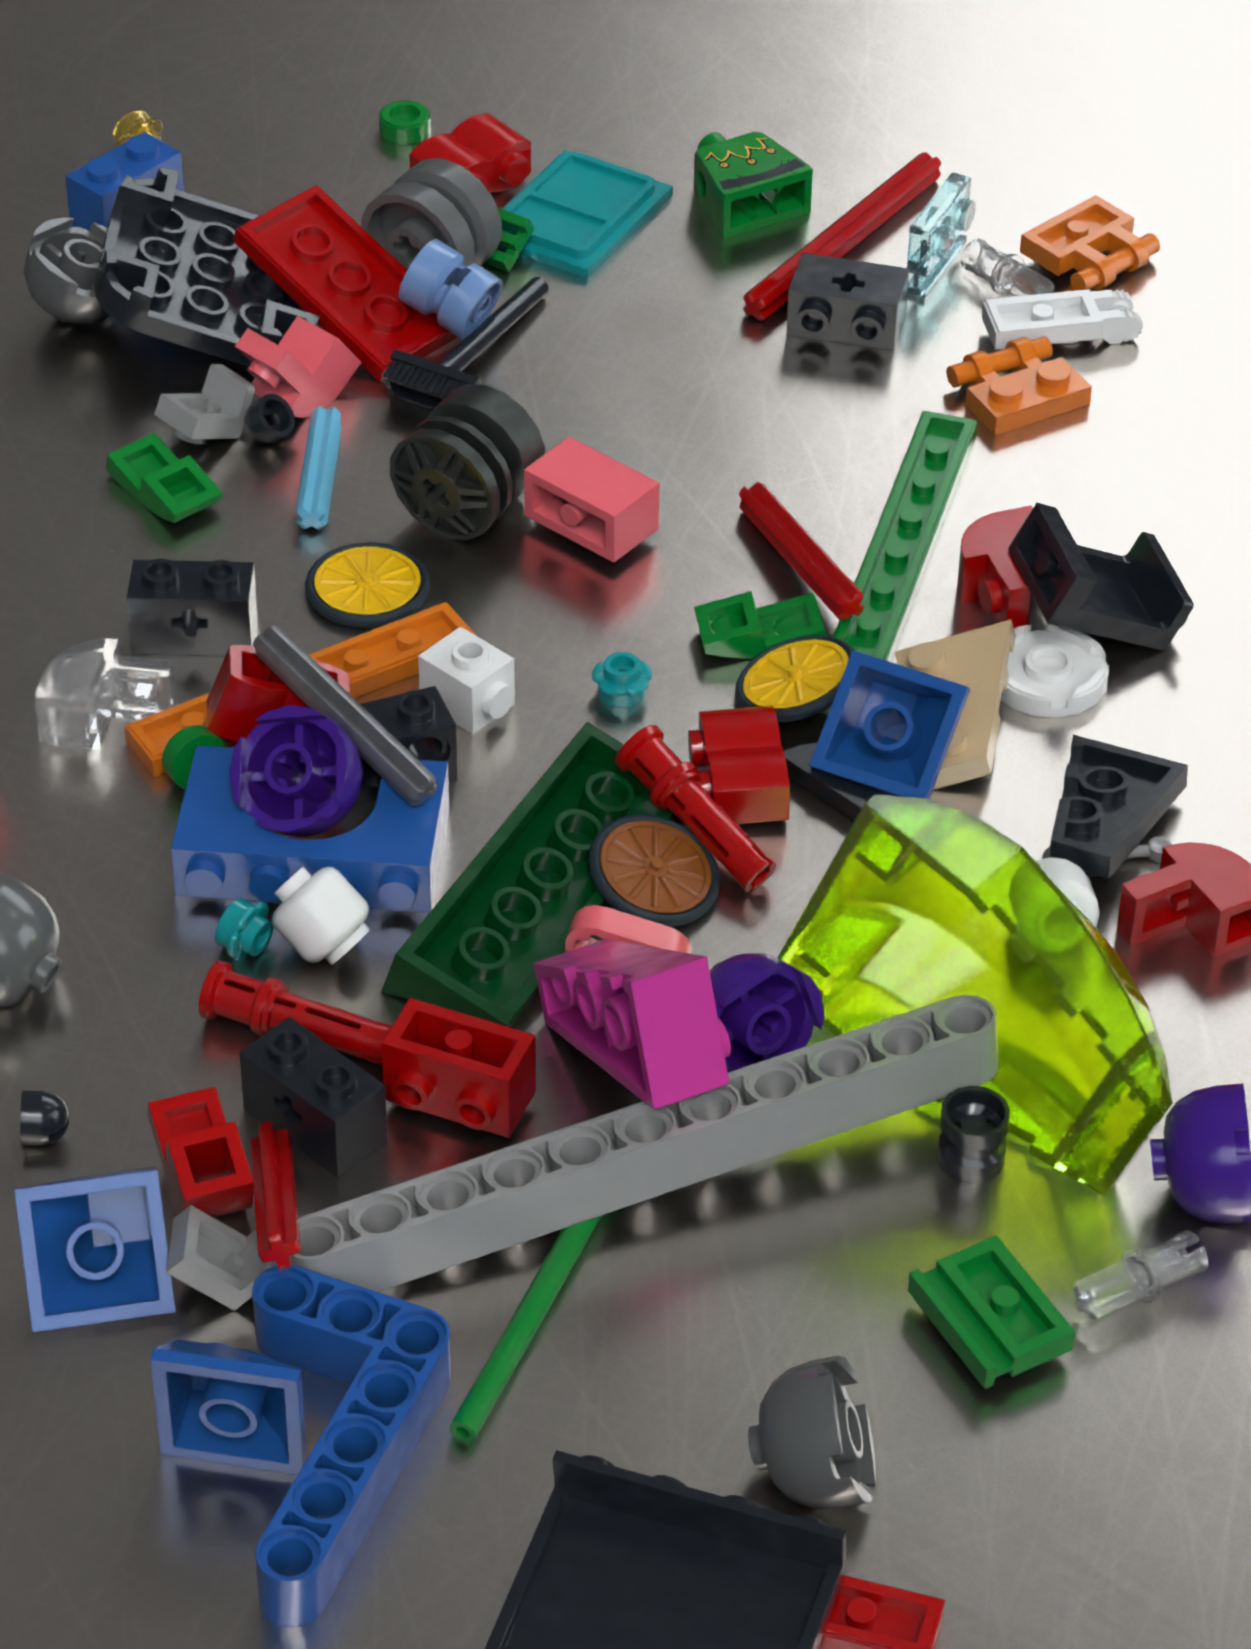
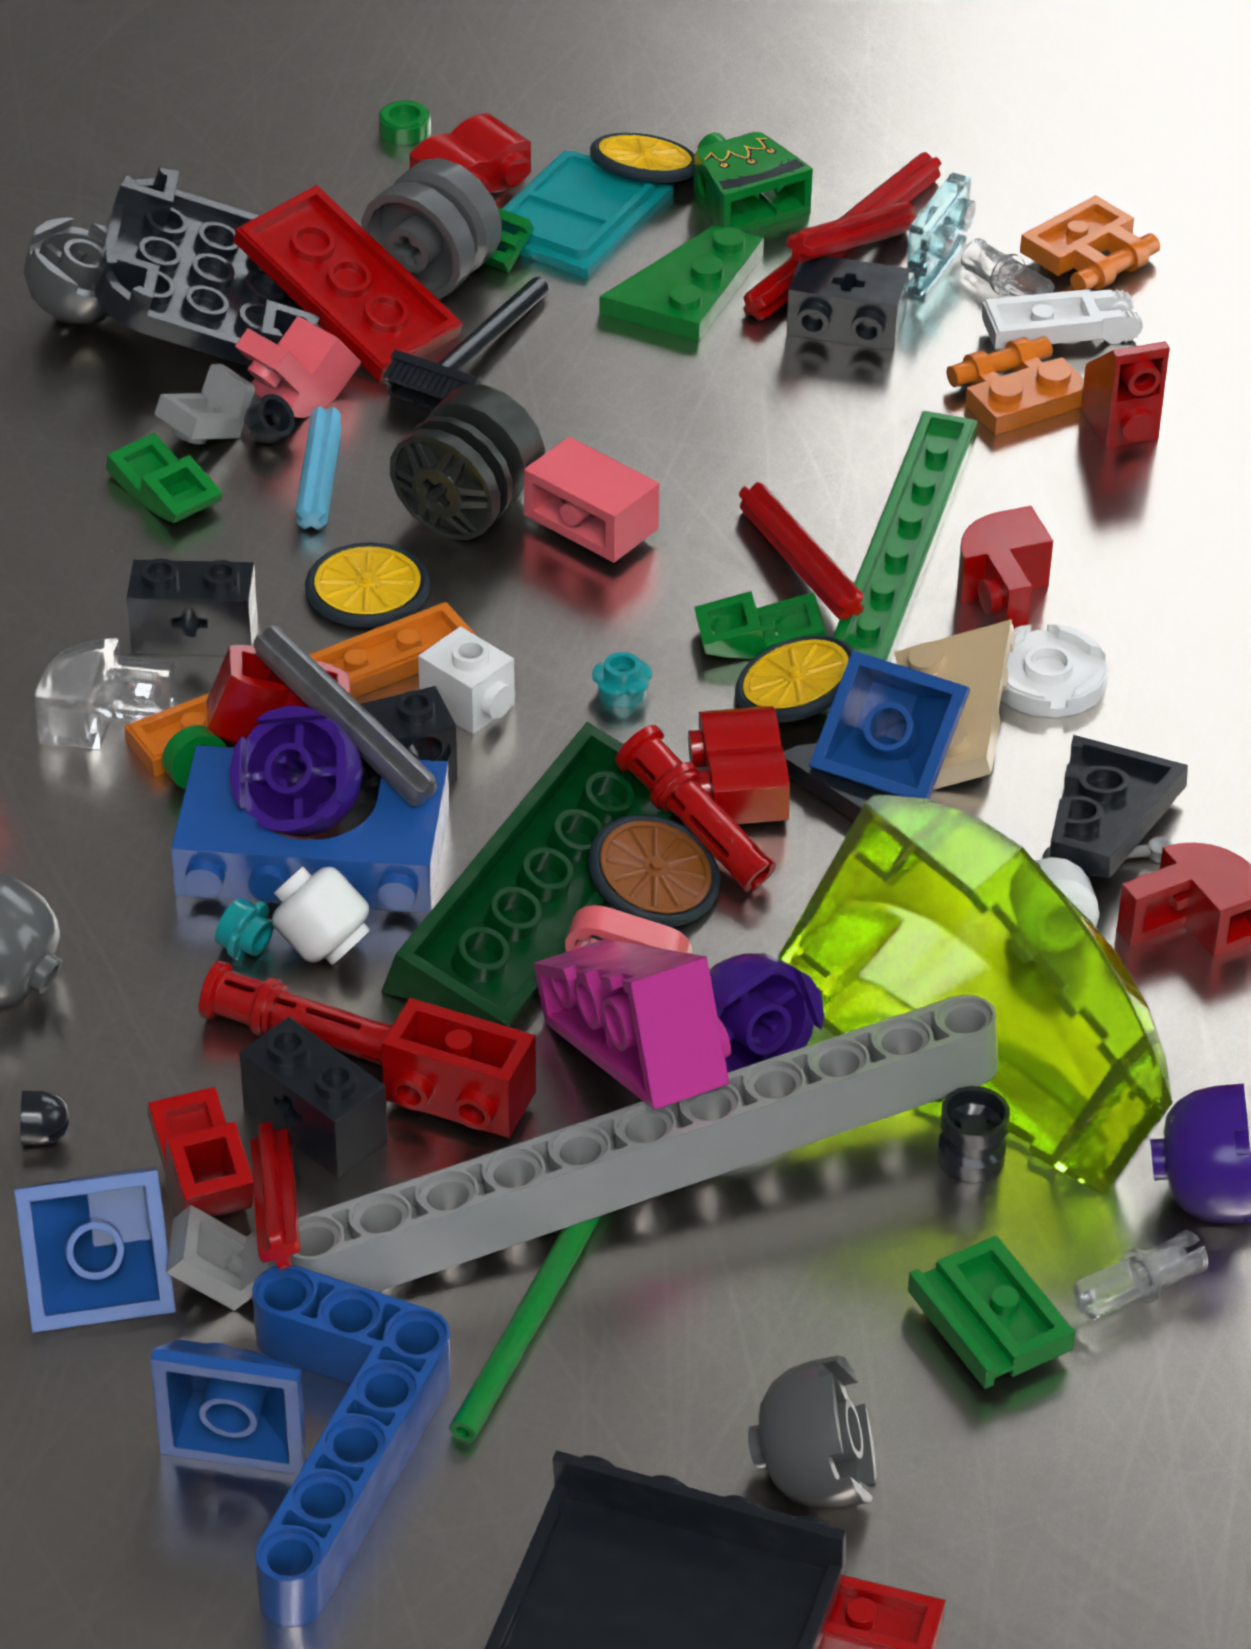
(96, 184): blue brick -> none
(136, 124): clear yellow plate -> none
(445, 286): medium blue wheel -> none
(643, 157): none -> wheel
(688, 285): none -> green wing
(851, 232): none -> red axle
(1097, 591): black panel -> none
(1126, 393): none -> red slope

